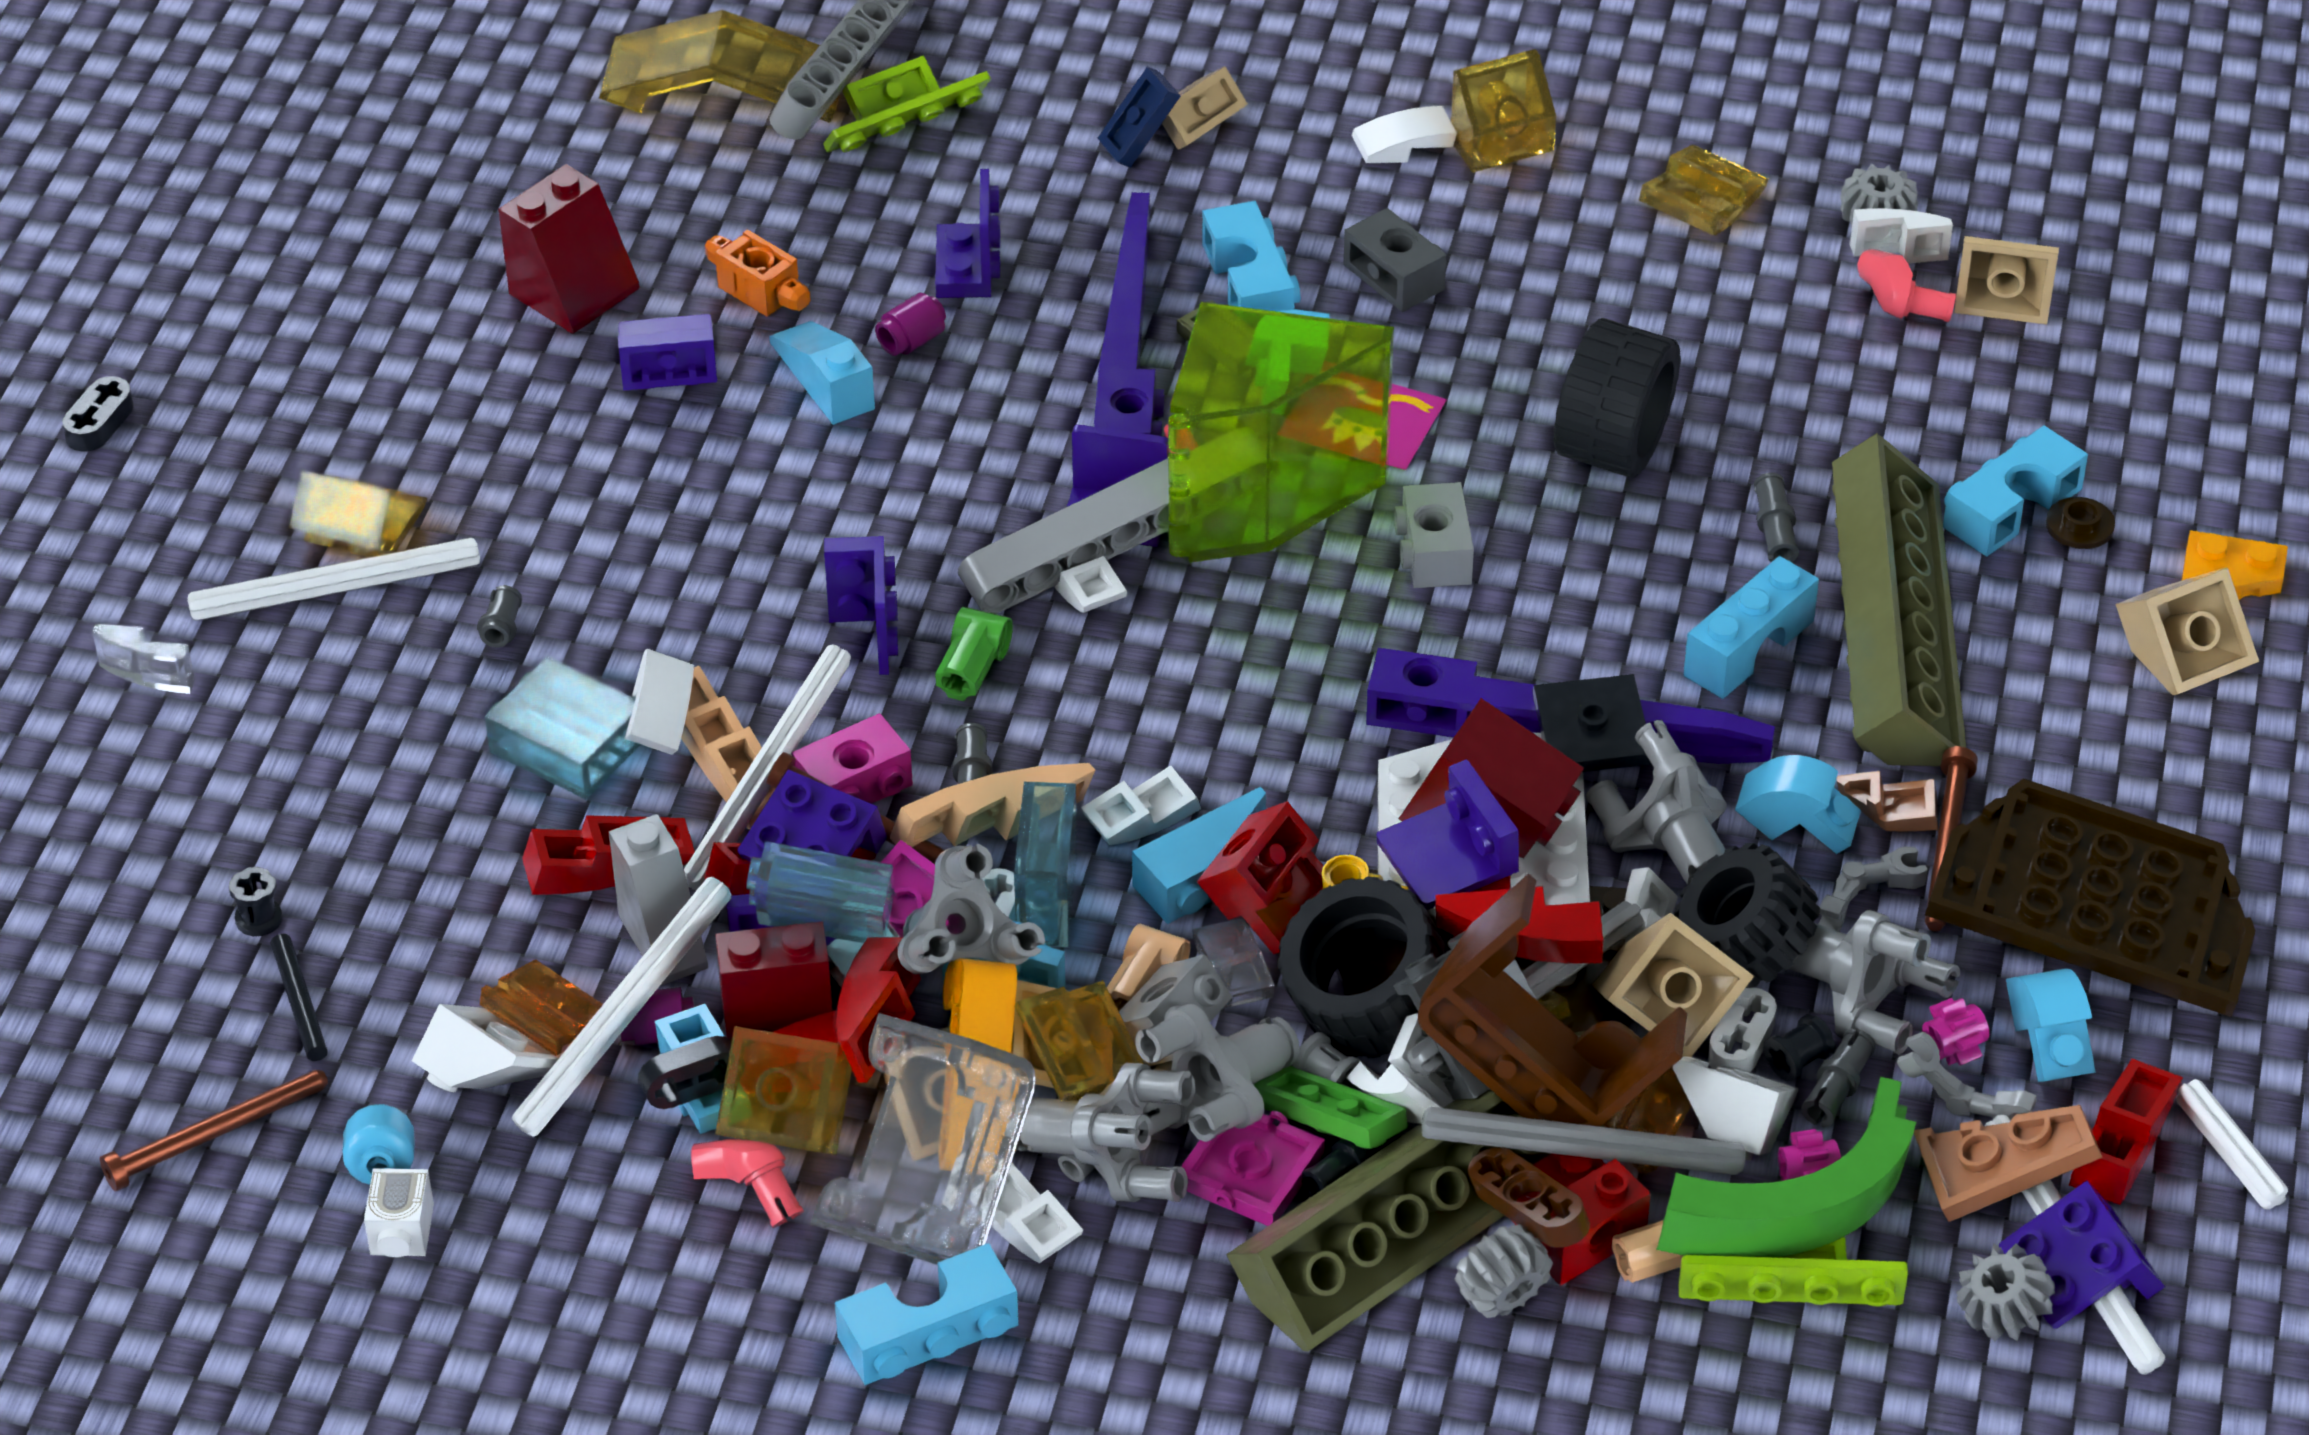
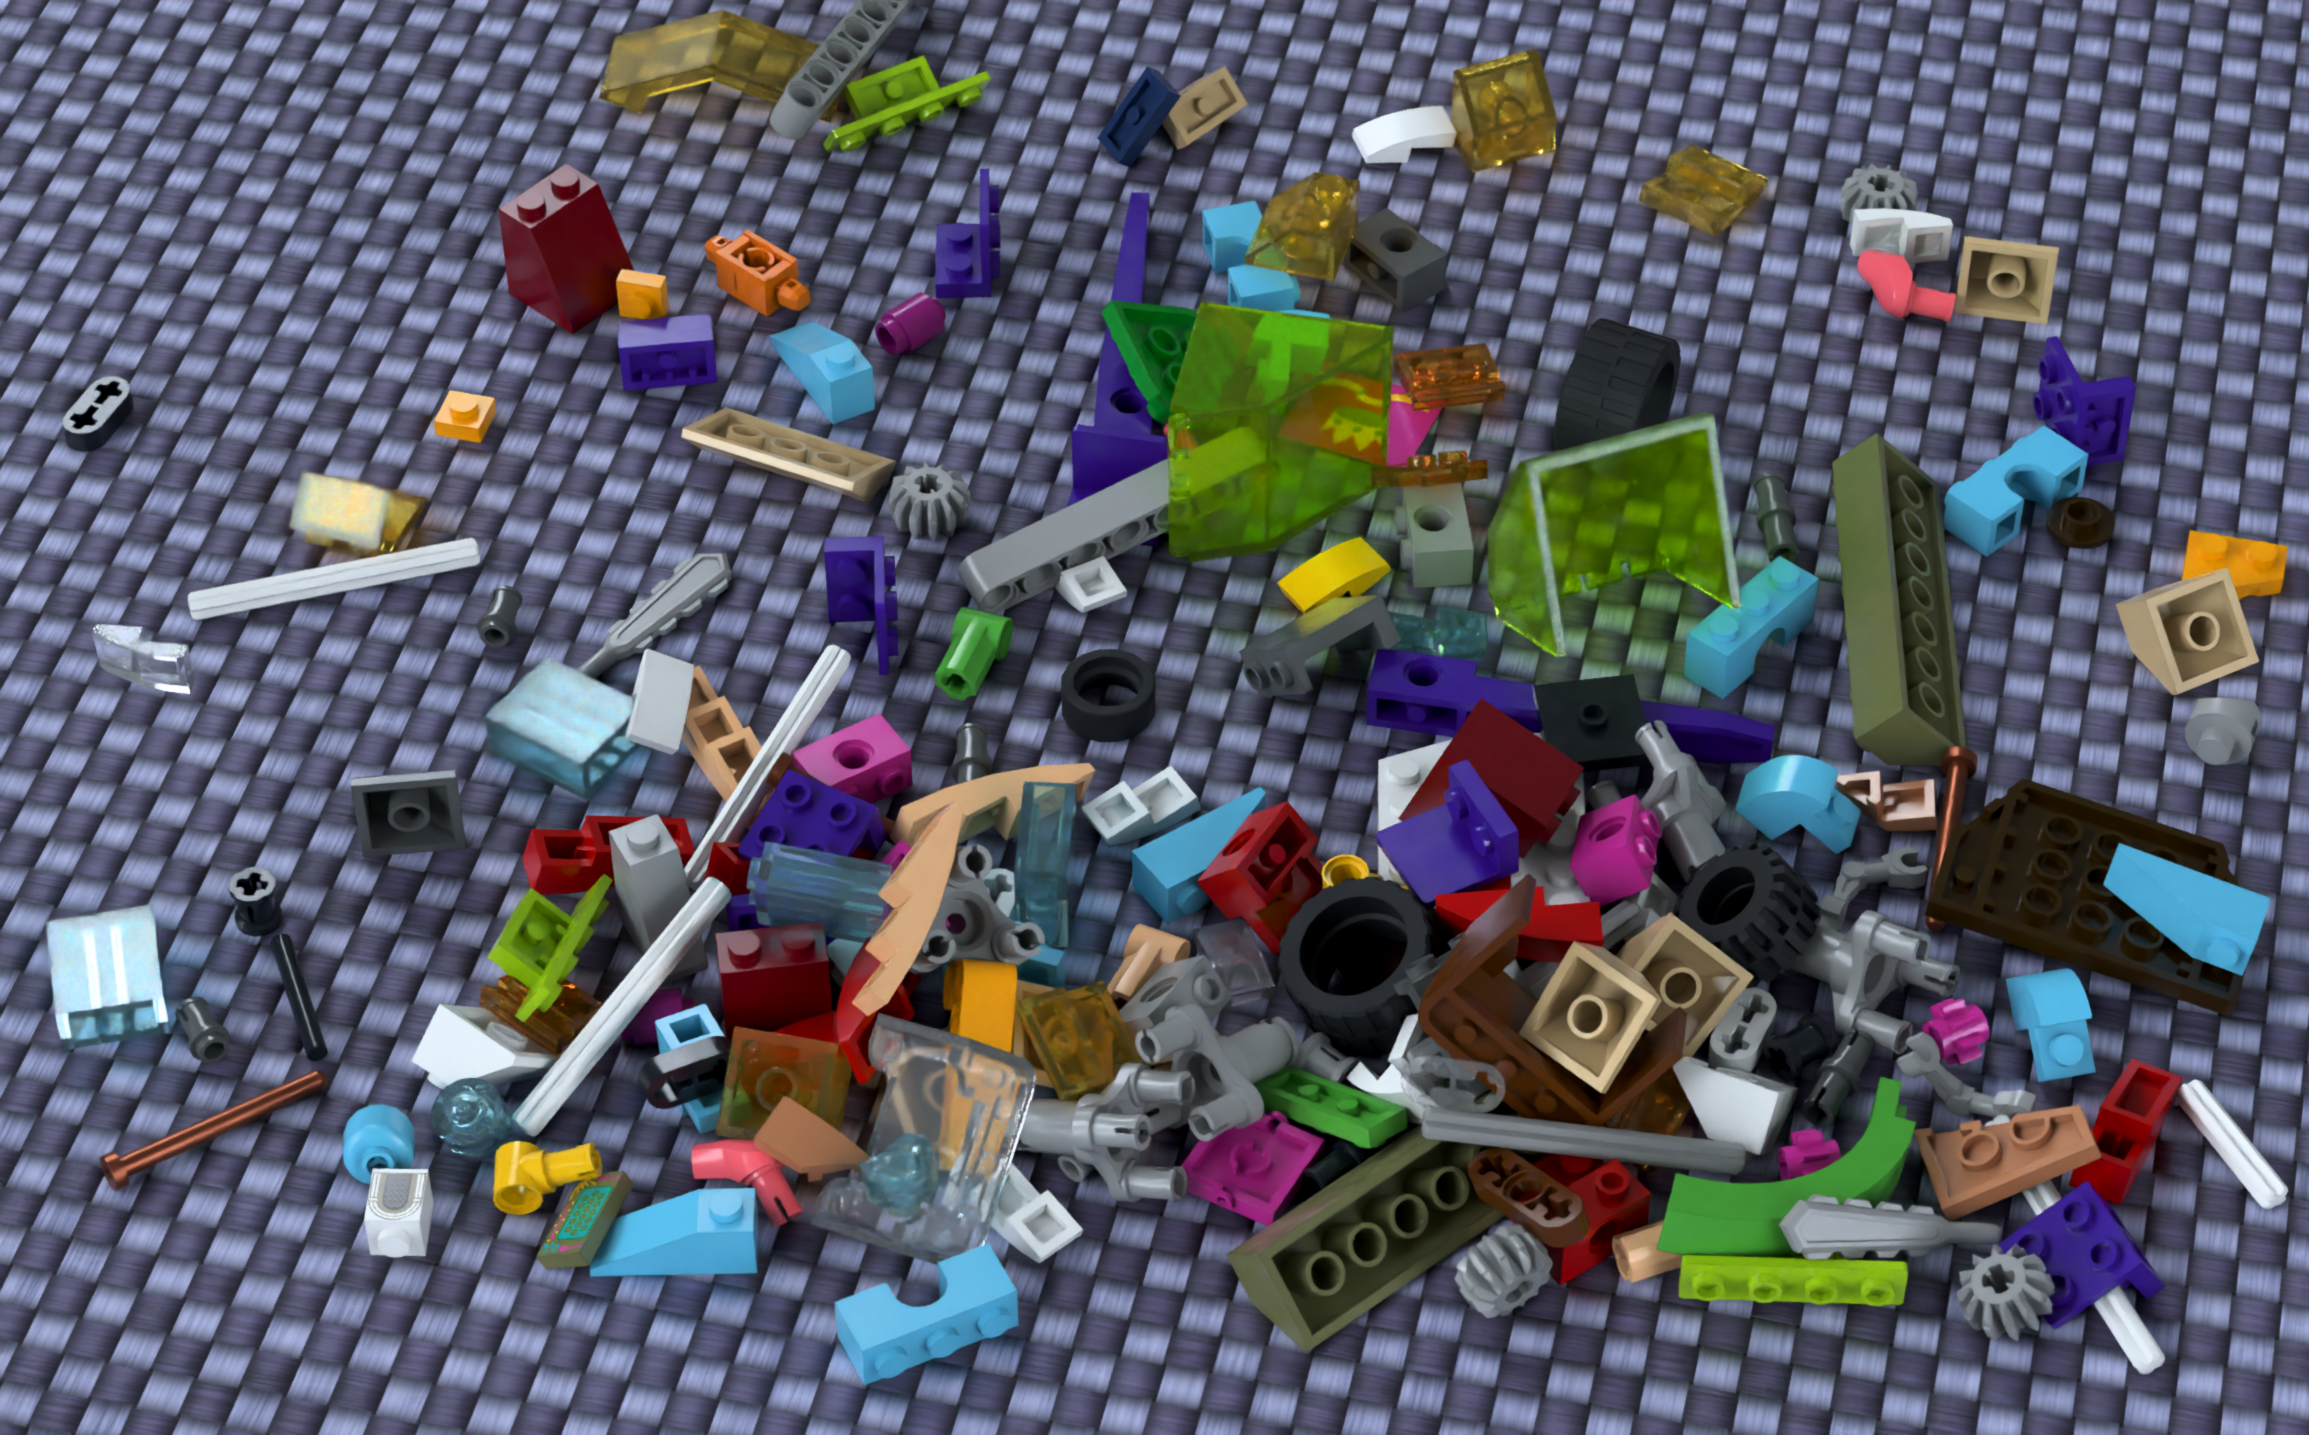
(107, 977): none -> clear light blue brick
(207, 1039): none -> dark grey pin
(408, 813): none -> dark grey slope
(465, 416): none -> light orange plate
(471, 1118): none -> clear light blue piece
(527, 1173): none -> yellow pin
(542, 943): none -> lime bracket
(584, 1221): none -> olive tile
(642, 295): none -> light orange plate
(671, 599): none -> light grey sword
(684, 1236): none -> medium azure slope
(790, 453): none -> tan slope
(806, 1142): none -> nougat slope
(901, 1175): none -> clear light blue piece
(915, 895): none -> light nougat slope
(929, 501): none -> light grey gear
(1108, 722): none -> black tyre
(1152, 346): none -> green plate
(1307, 227): none -> clear yellow slope
(1338, 570): none -> yellow slope
(1350, 623): none -> dark grey panel
(1429, 471): none -> clear orange plate
(1449, 376): none -> clear orange plate
(1450, 633): none -> clear light blue slope
(1451, 1097): none -> clear beam
(1591, 1014): none -> tan slope
(1607, 503): none -> clear neon green windscreen
(1615, 850): none -> dark pink brick
(1852, 1228): none -> light grey sword
(2086, 414): none -> dark purple bracket
(2190, 908): none -> medium azure slope
(2222, 729): none -> light grey piece

